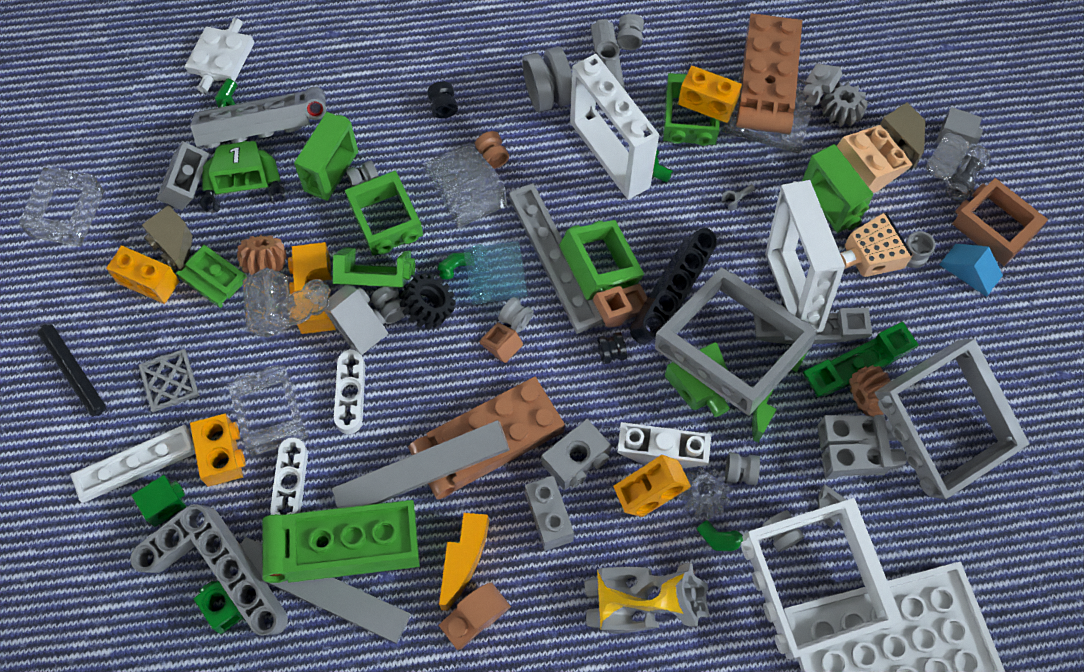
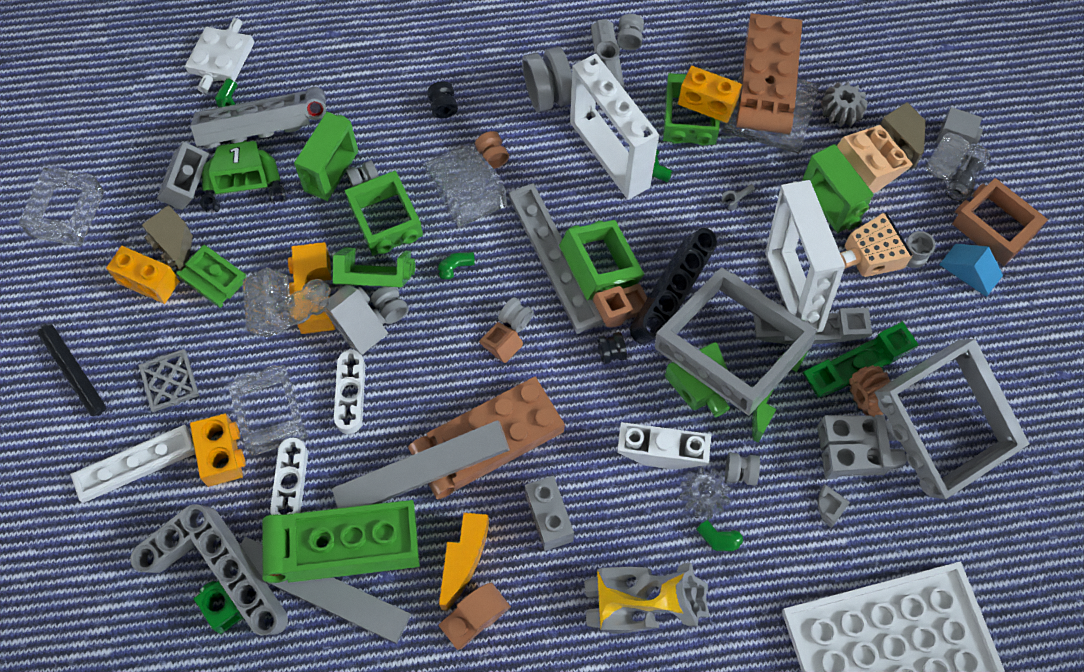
(160, 500): green brick -> none
(260, 253): nougat gear -> none
(419, 309): black tyre -> none
(495, 272): clear light blue hinge -> none
(582, 439): light grey brick -> none
(651, 486): light orange brick -> none
(788, 538): light grey wheel -> none
(821, 79): light grey plate -> none
(866, 561): white window -> none

